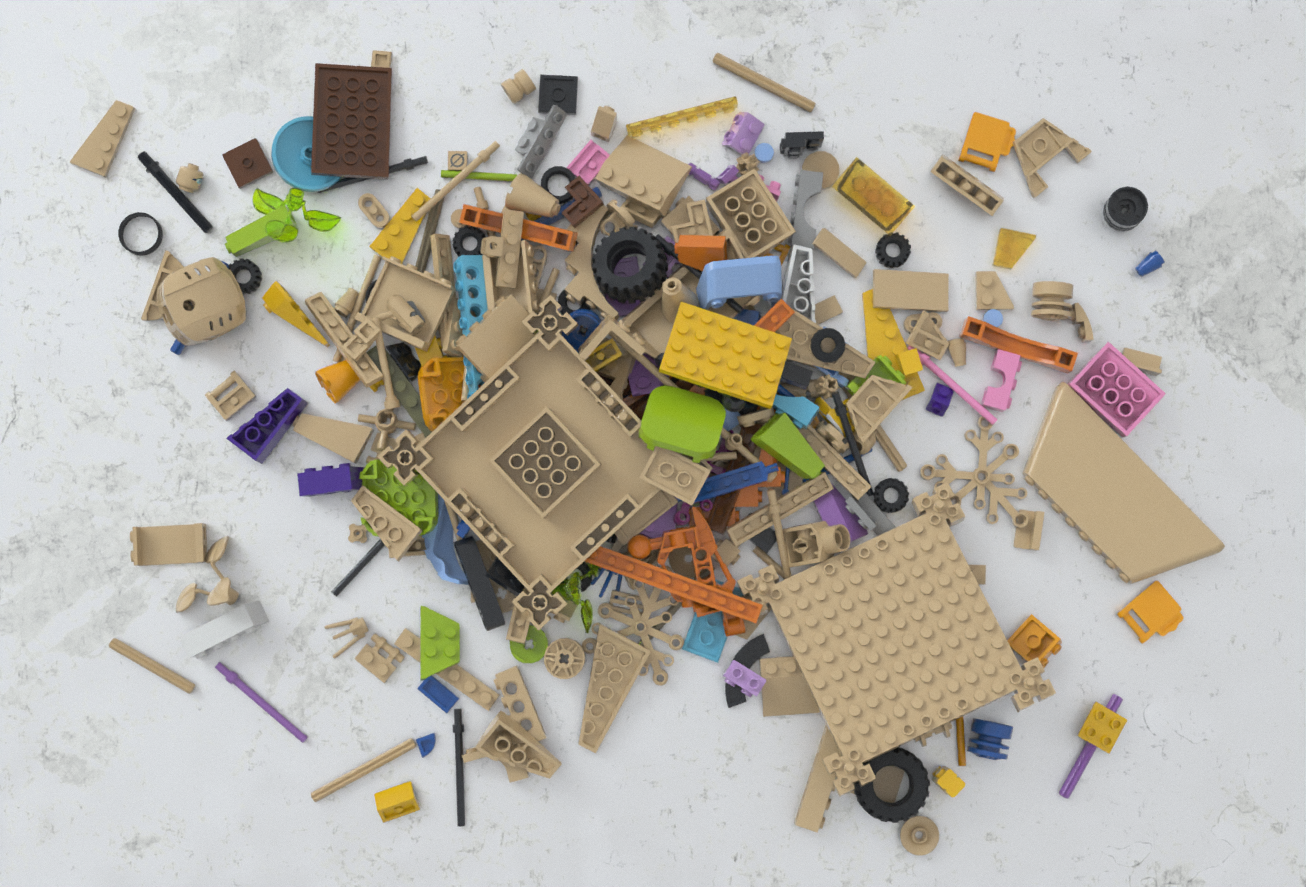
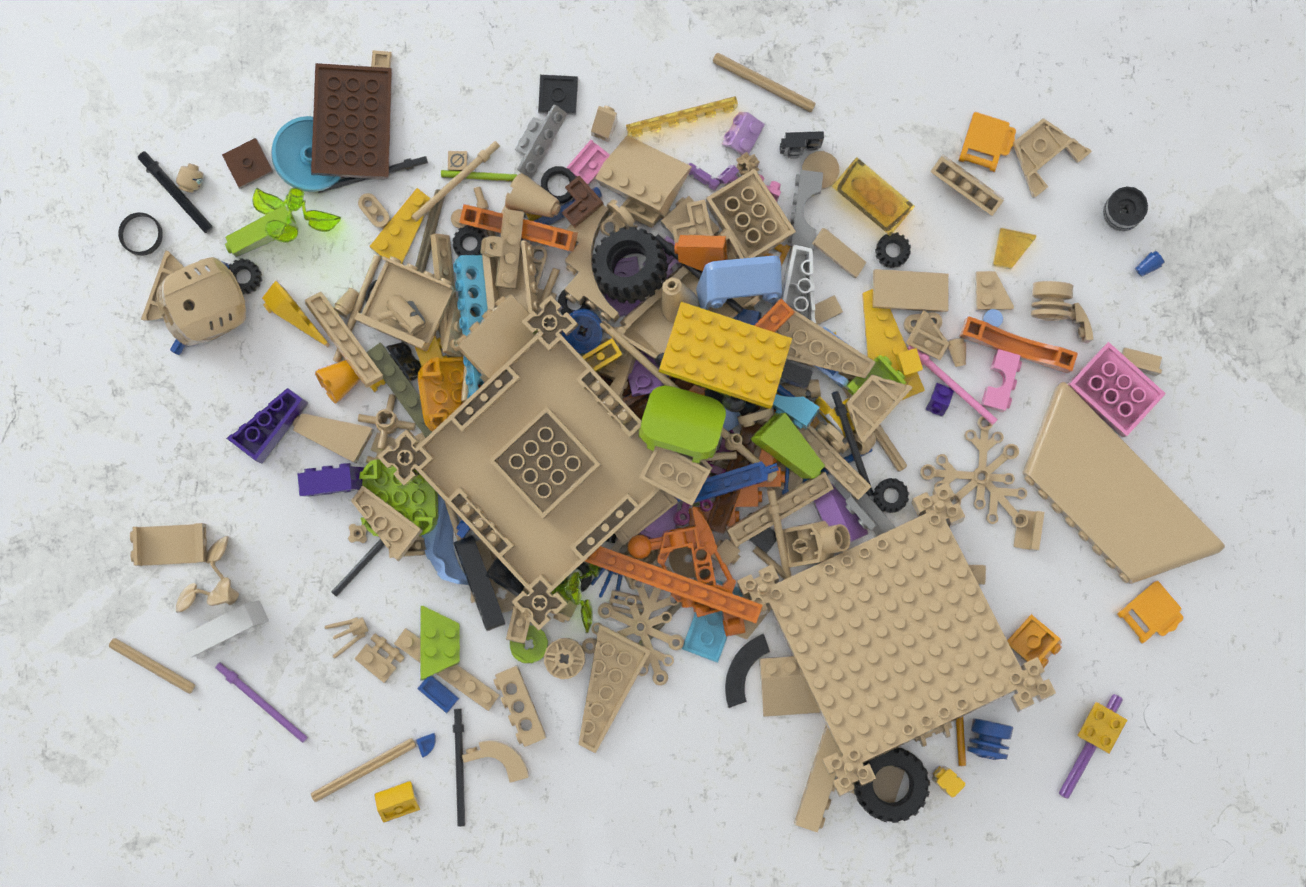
(104, 141): tan wing -> none
(234, 400): tan plate -> none
(362, 340): tan slope -> none
(390, 401): tan piece -> none
(512, 744): tan wedge -> none
(518, 86): tan wheel -> none
(620, 328): tan bracket -> none
(745, 678): lavender bracket -> none
(764, 152): light blue tile -> none
(826, 386): tan gear -> none
(839, 345): black tyre -> none
(929, 838): tan dish -> none

